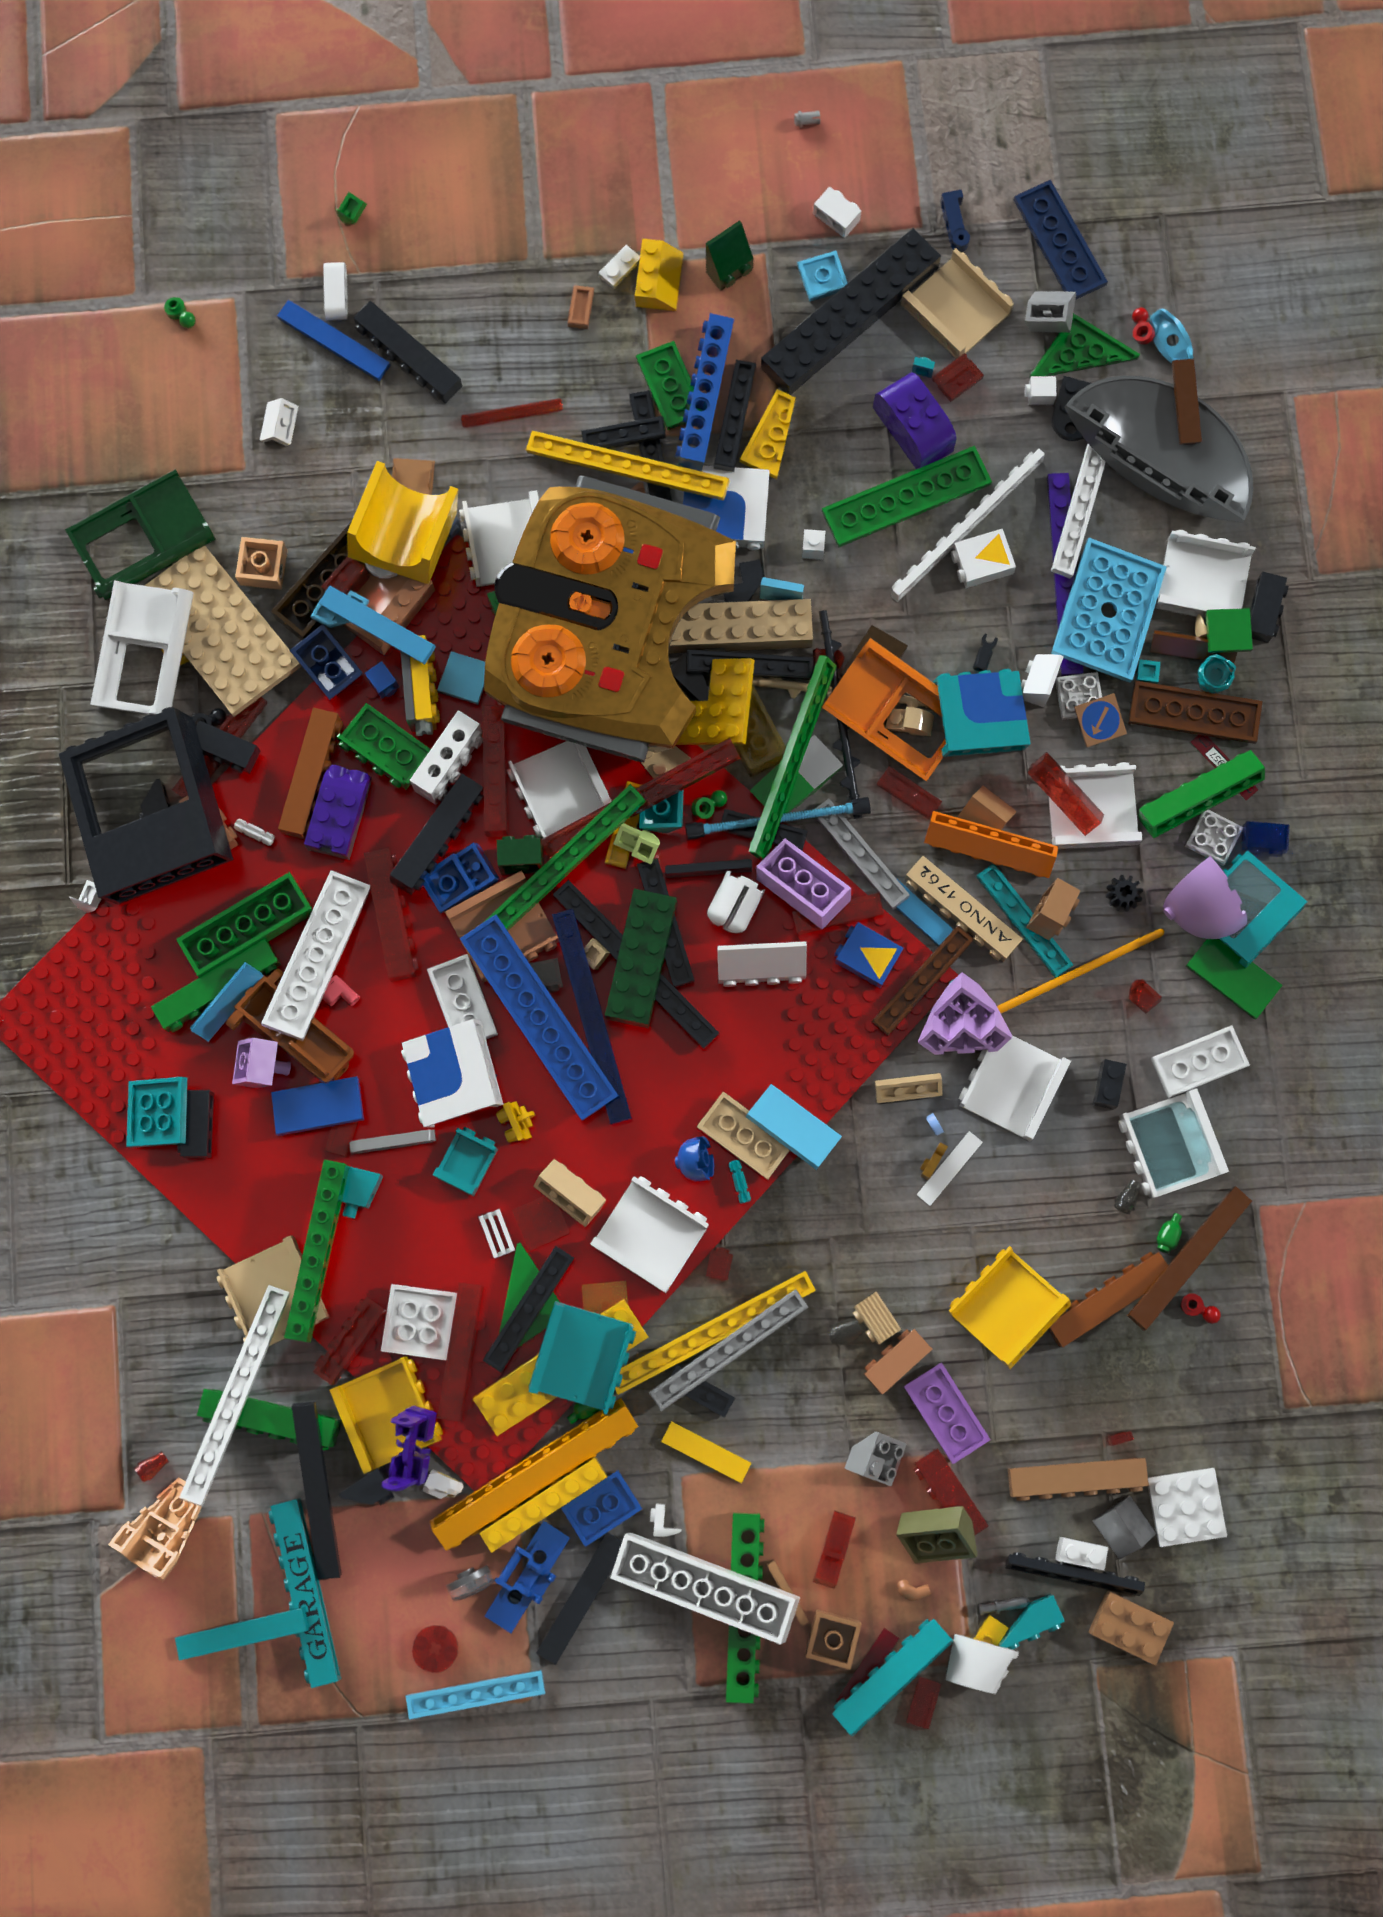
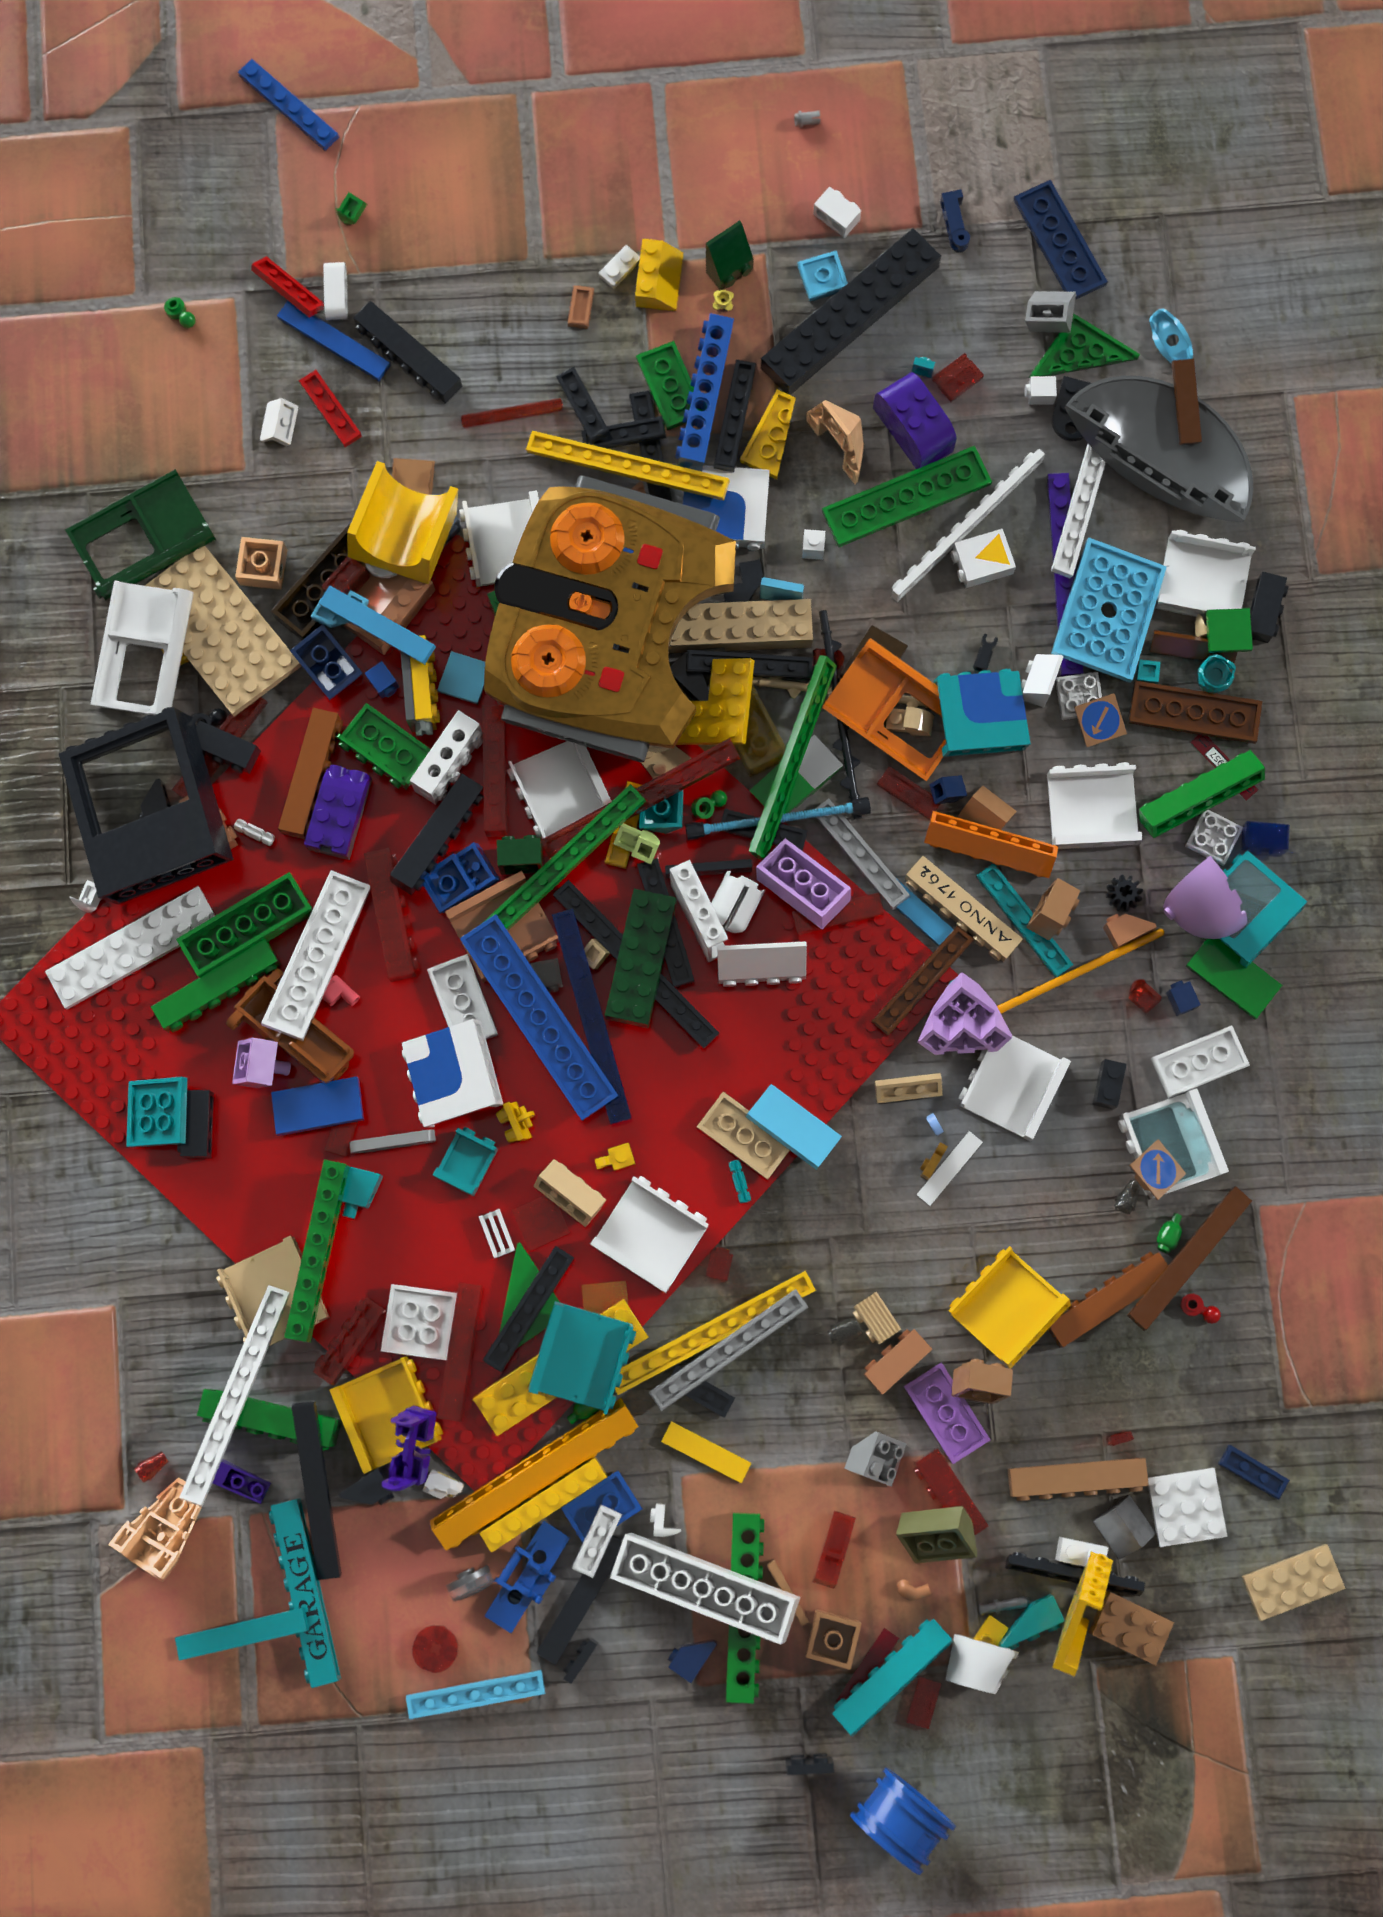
(128, 948): none -> white plate
(223, 1004): dark azure tile -> none
(241, 1481): none -> dark purple slope
(287, 286): none -> red plate
(288, 104): none -> blue plate
(330, 408): none -> red plate
(573, 1668): none -> black plate
(583, 405): none -> black tile
(596, 1541): none -> white tile
(618, 1157): none -> yellow plate
(690, 1658): none -> dark blue slope
(695, 1160): blue cylinder -> none
(697, 909): none -> white panel
(727, 296): none -> light yellow plate
(813, 1765): none -> black plate
(845, 429): none -> light nougat wedge
(868, 954): blue brick -> none
(902, 1821): none -> blue wheel
(948, 789): none -> dark blue brick
(958, 305): tan panel -> none
(982, 1381): none -> medium nougat brick
(1065, 793): clear red brick -> none
(1089, 1592): none -> yellow panel
(1126, 929): none -> nougat slope
(1140, 317): red plate -> none
(1157, 1170): none -> piece
(1182, 997): none -> dark blue brick
(1253, 1472): none -> dark blue tile
(1293, 1582): none -> tan plate

